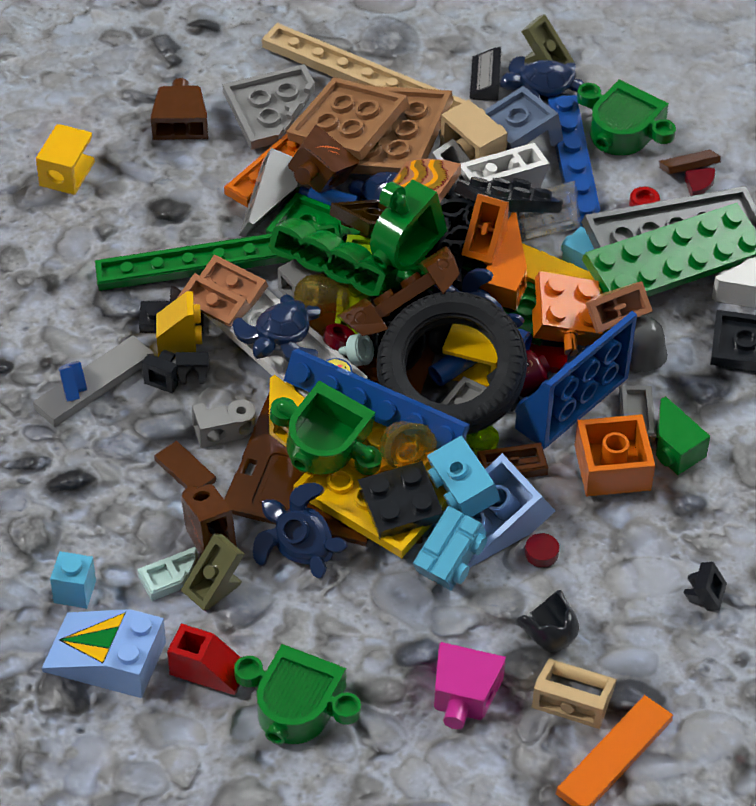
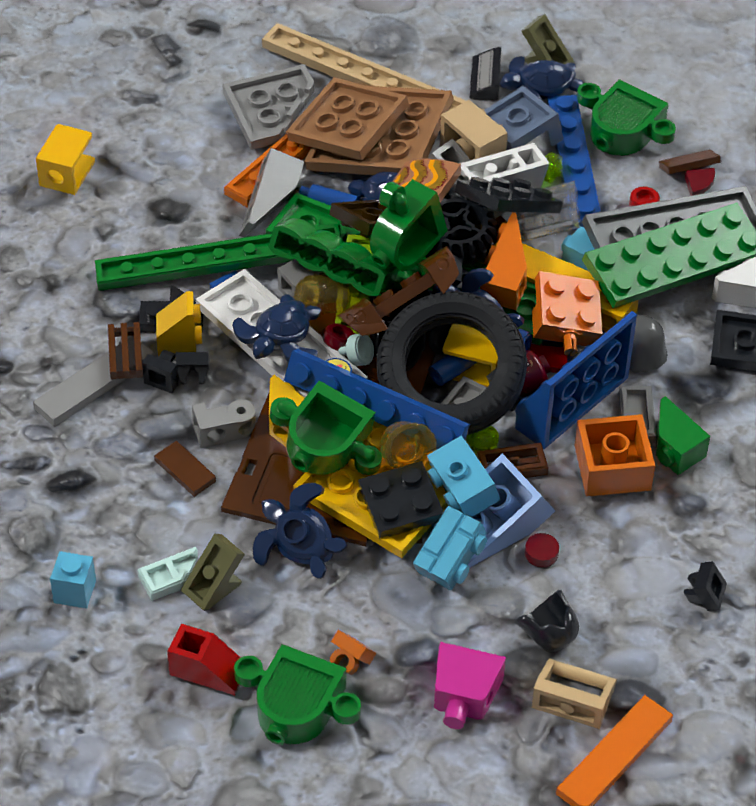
(72, 380): blue slope -> none
(108, 649): light blue slope -> none
(124, 332): none -> reddish brown tile
(179, 112): reddish brown torso -> none
(203, 509): reddish brown torso -> none
(225, 290): nougat slope -> none
(322, 161): reddish brown torso -> none
(352, 649): none -> orange tile
(486, 228): orange slope -> none
(555, 167): none -> clear neon green tile
(614, 305): nougat slope -> none

